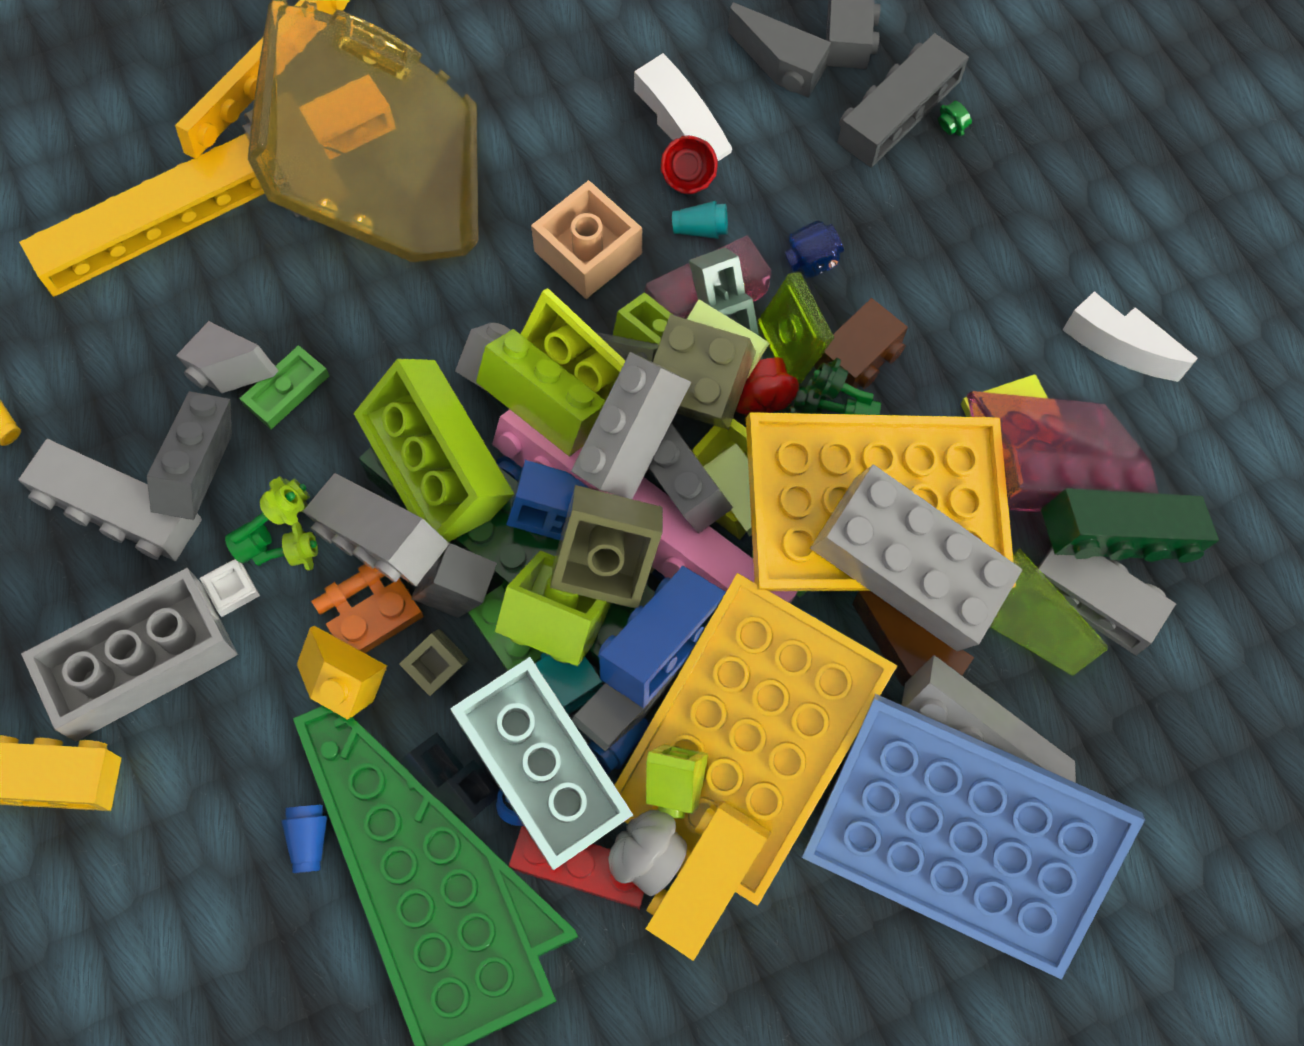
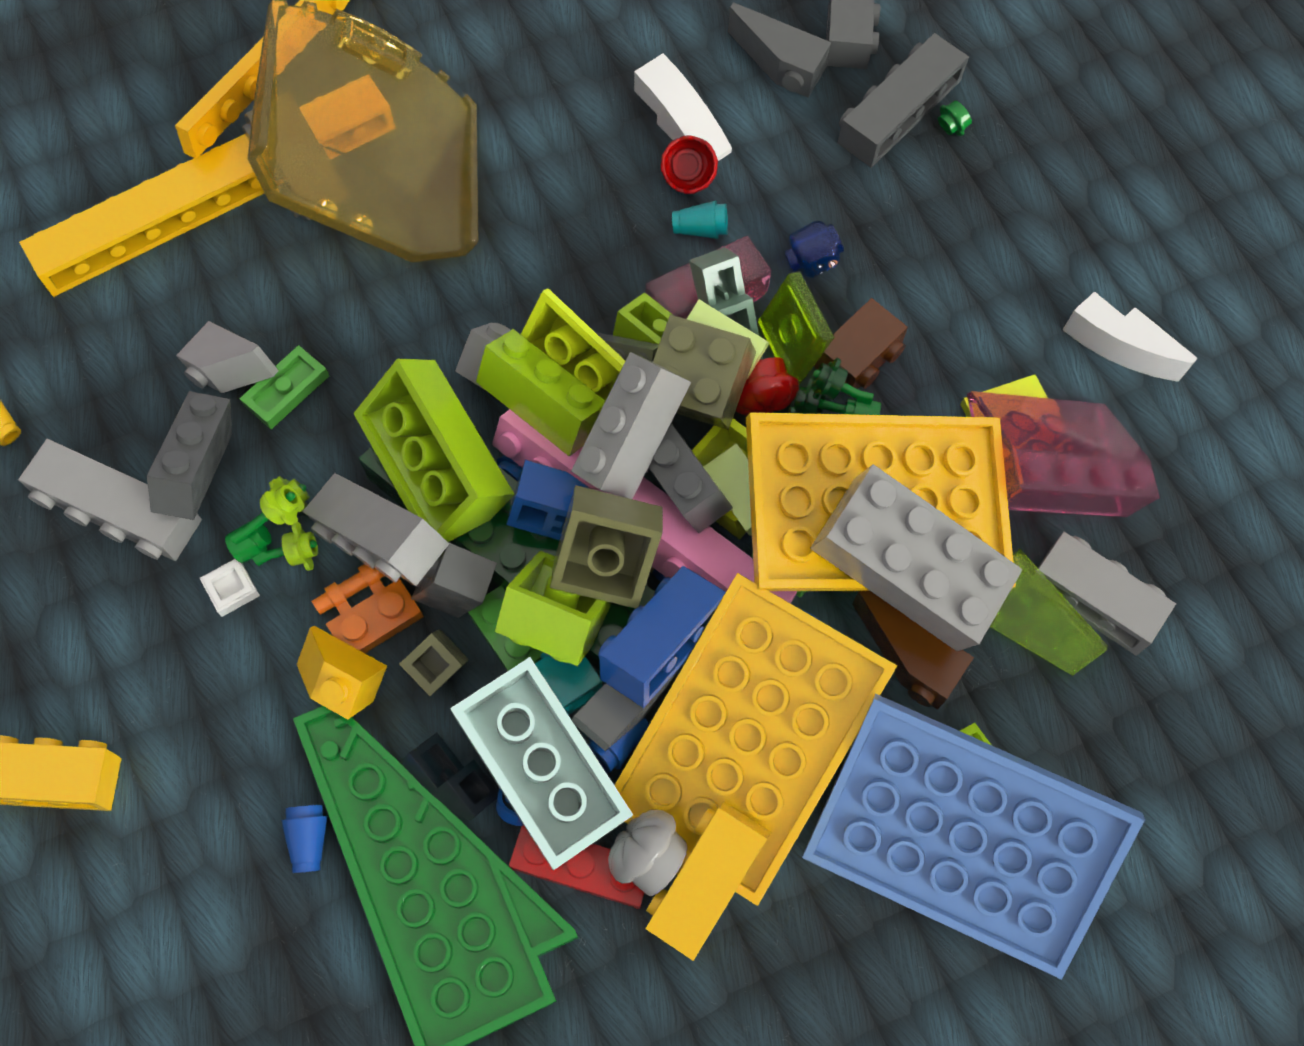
(128, 655): light grey brick -> none
(587, 239): light nougat brick -> none
(675, 779): lime slope -> none
(956, 702): light grey brick -> none
(1129, 525): dark green brick -> none

